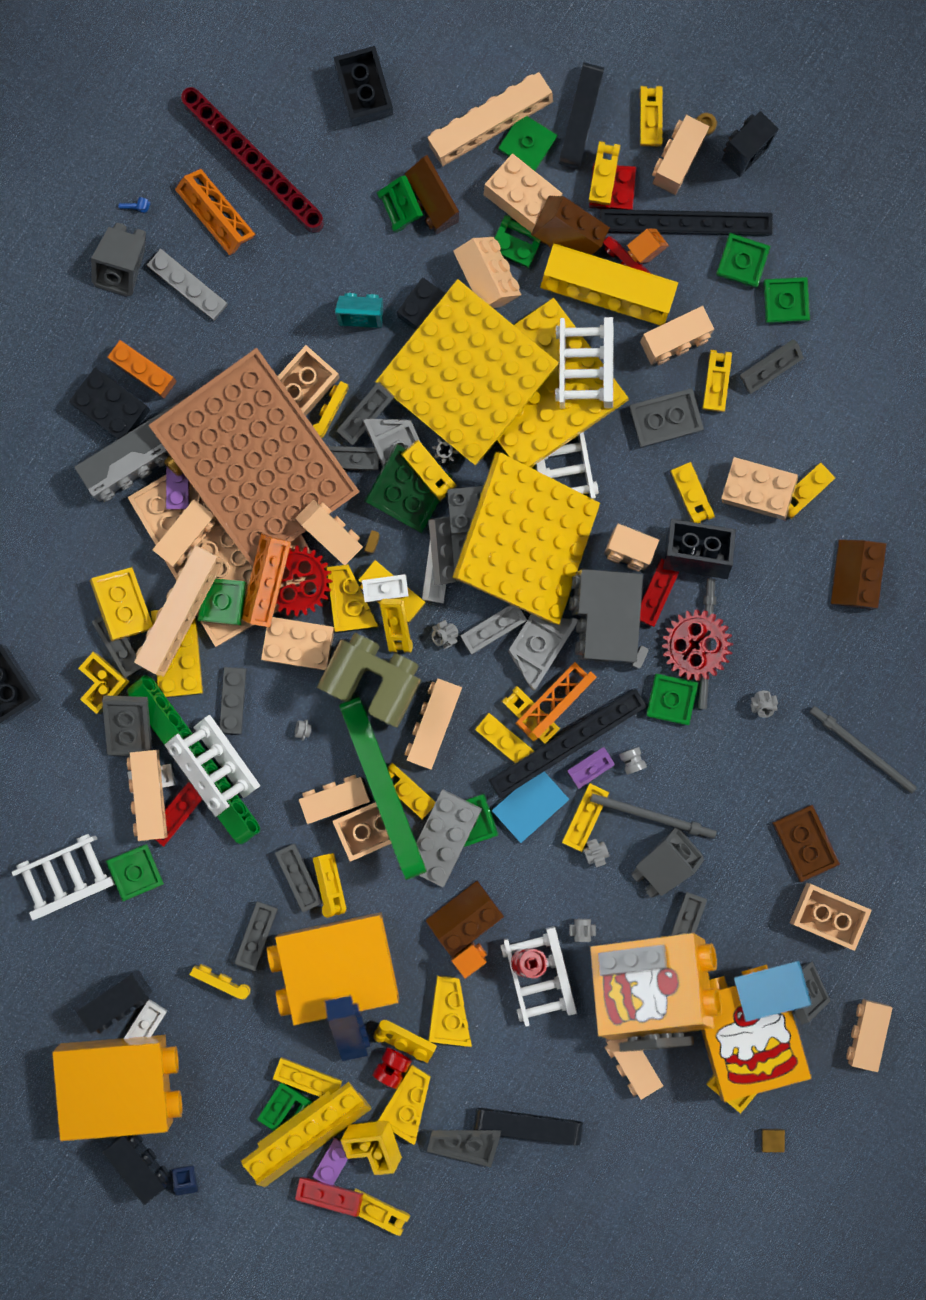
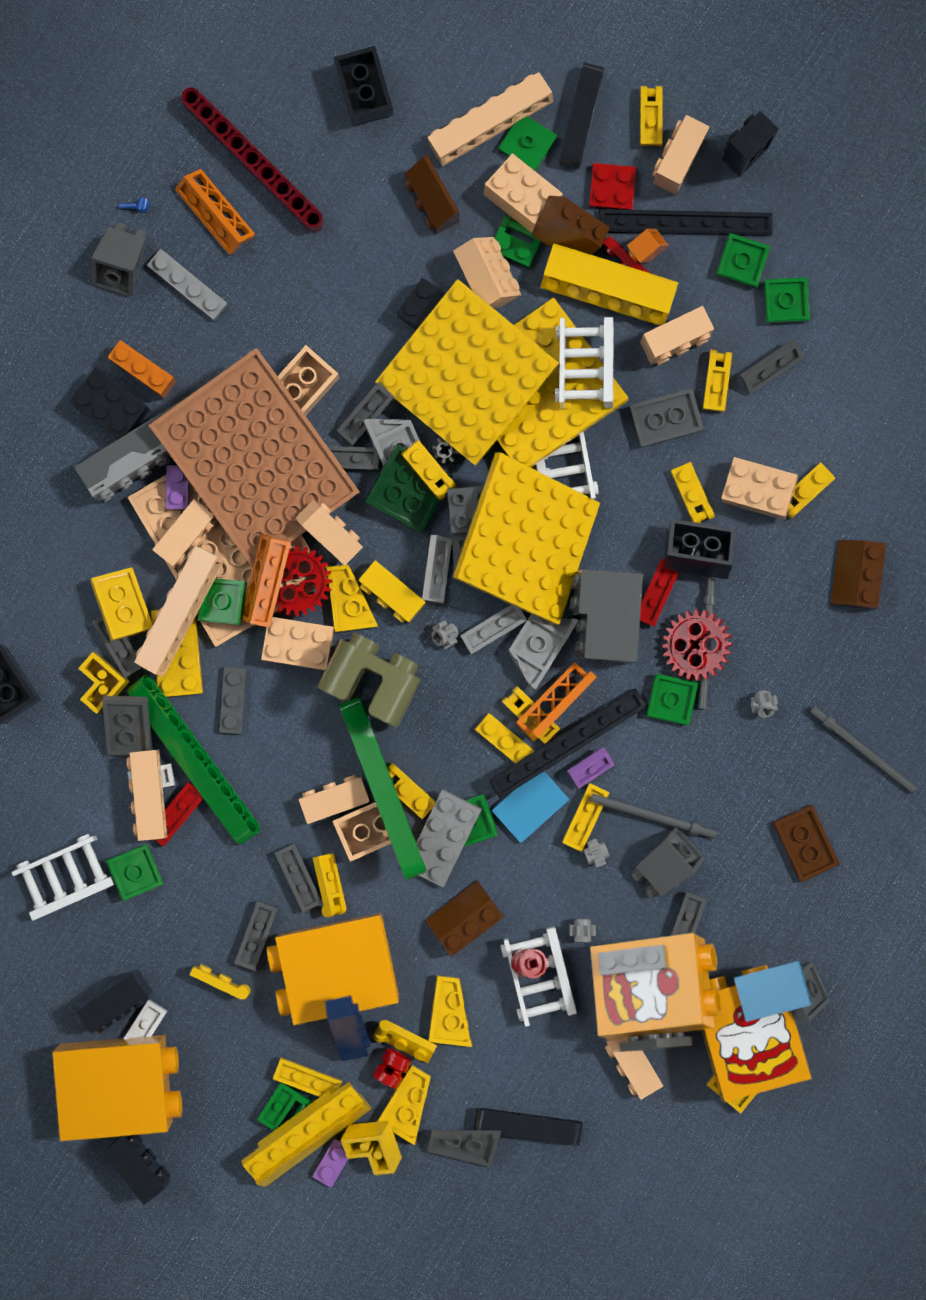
(171, 464): pearl gold tile -> none
(184, 1180): dark blue slope -> none
(226, 756): white fence -> none
(302, 729): light grey plate -> none
(329, 411): yellow plate -> none
(329, 1196): red plate -> none
(359, 311): teal slope -> none
(372, 542): pearl gold tile -> none
(381, 1212): yellow plate -> none
(385, 588): white plate -> none
(396, 625): yellow plate -> none
(404, 202): green plate -> none
(433, 724): light nougat brick -> none
(442, 550): light grey plate -> none
(469, 959): orange brick -> none
(604, 174): yellow plate -> none
(631, 548): light nougat brick -> none
(632, 760): light grey wheel -> none
(641, 655): light grey tile -> none
(709, 120): pearl gold tile -> none
(773, 1140): pearl gold tile -> none
(830, 916): light nougat brick -> none
(869, 1035): light nougat brick -> none

